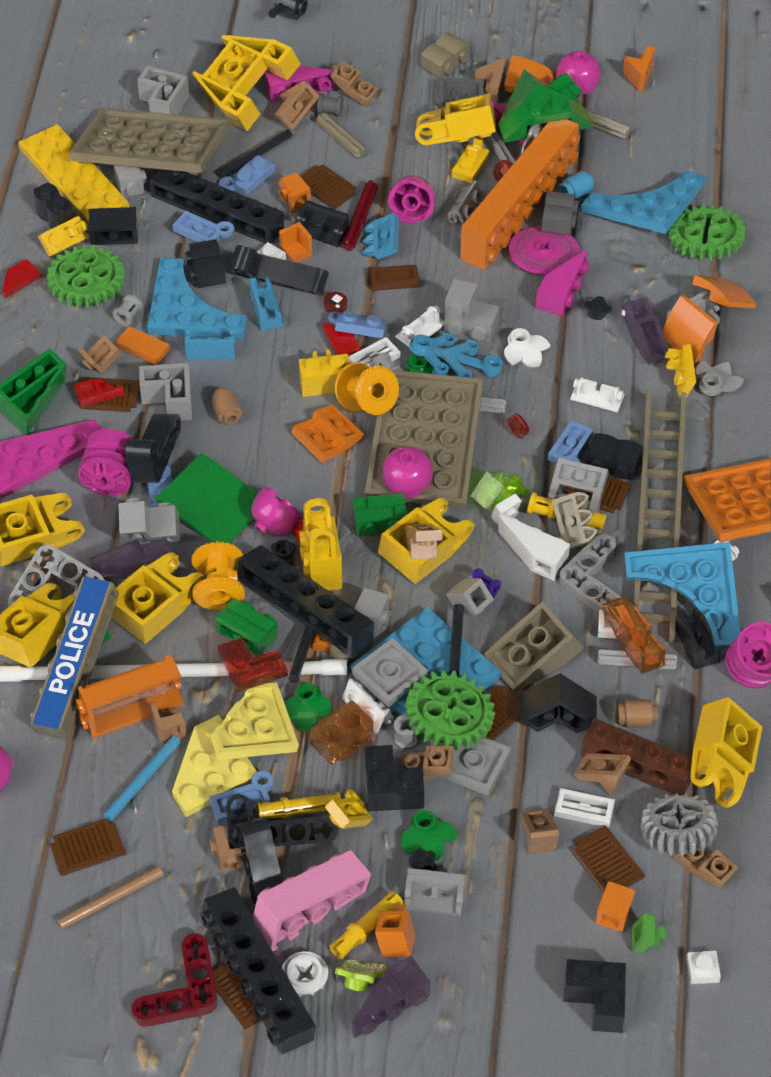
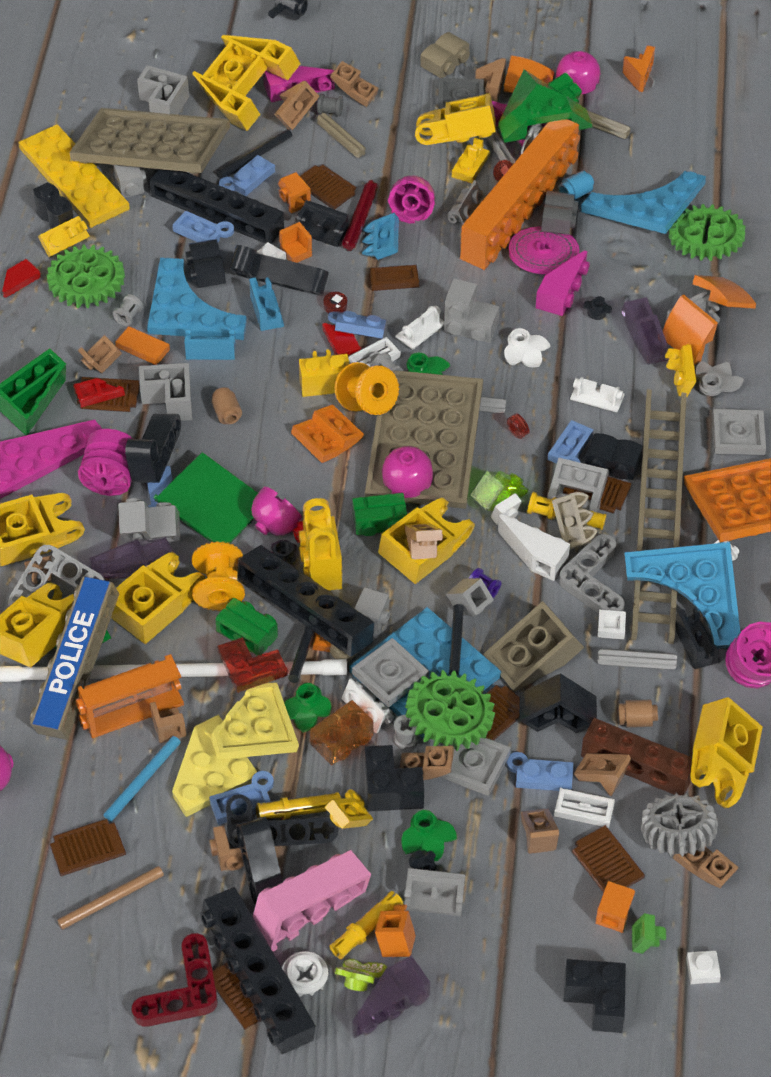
(113, 226): black brick -> none
(453, 355): dark azure plant -> none
(541, 773): none -> medium blue hinge
(634, 634): clear orange slope -> none
(739, 432): none -> light grey plate

